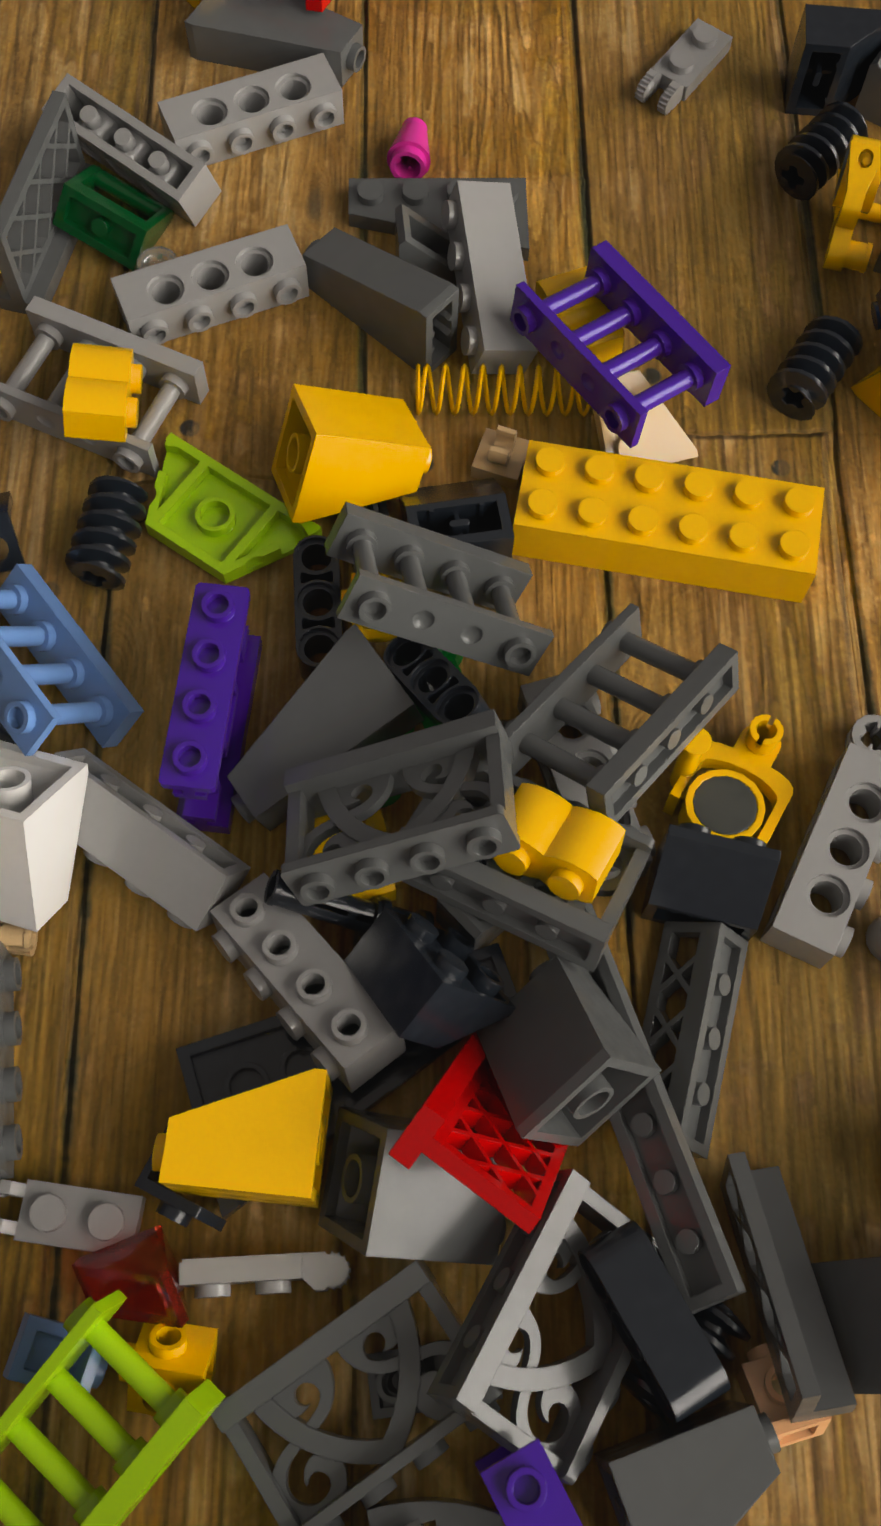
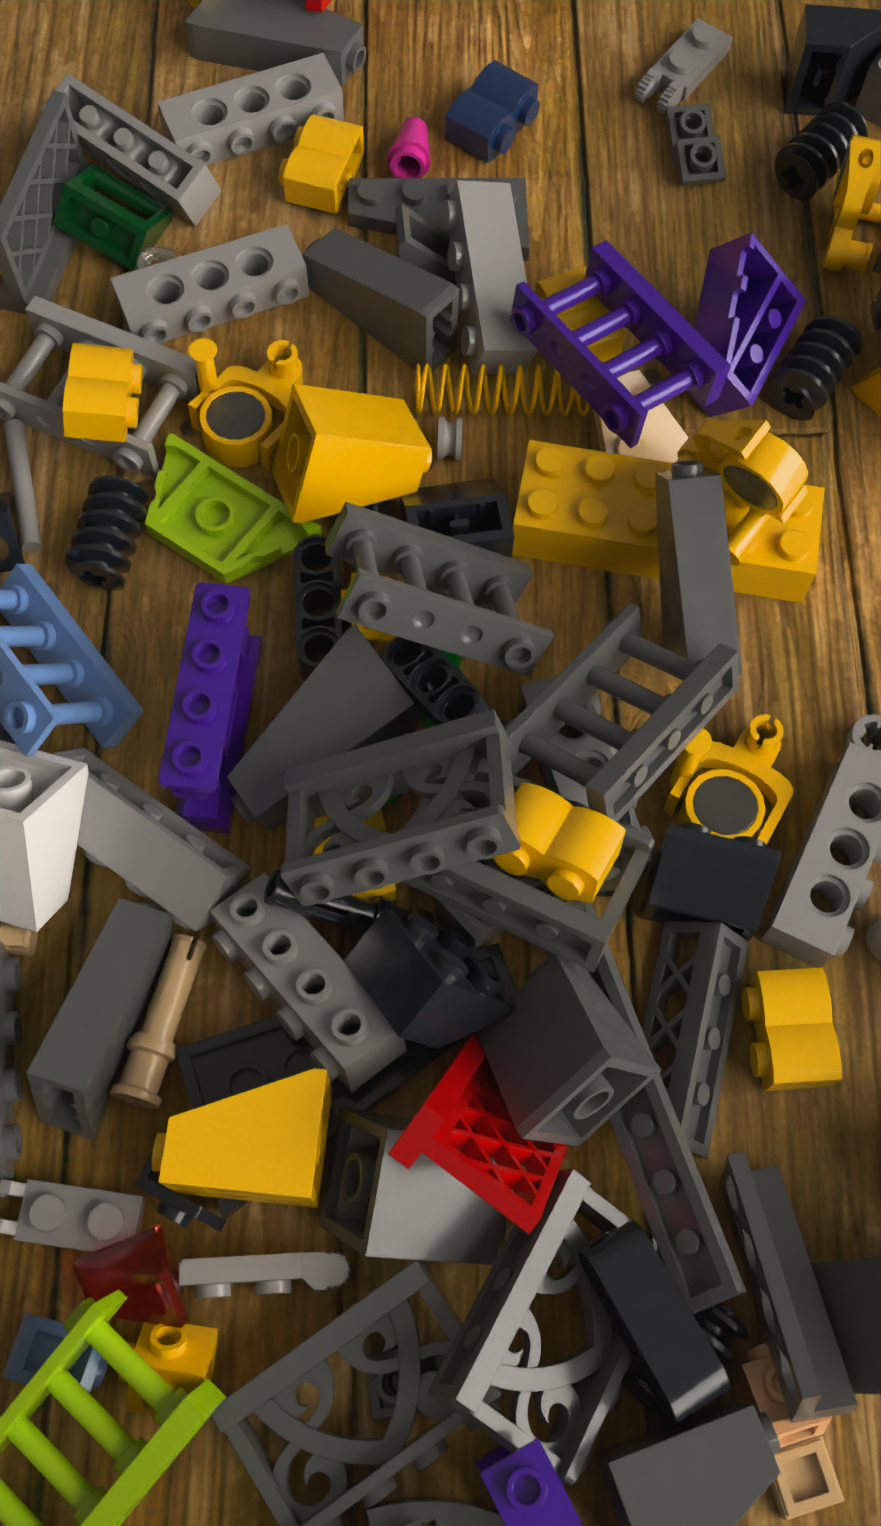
(22, 486): none -> light grey bar
(100, 1014): none -> dark grey slope
(154, 1045): none -> tan pin
(235, 406): none -> yellow piece
(321, 163): none -> yellow brick
(449, 438): none -> light grey bush
(492, 111): none -> dark blue brick
(500, 457): tan tile -> none
(693, 146): none -> dark grey slope
(694, 562): none -> dark grey slope
(745, 317): none -> dark purple wedge
(753, 470): none -> yellow piece
(793, 1029): none -> yellow brick
(805, 1479): none -> tan tile

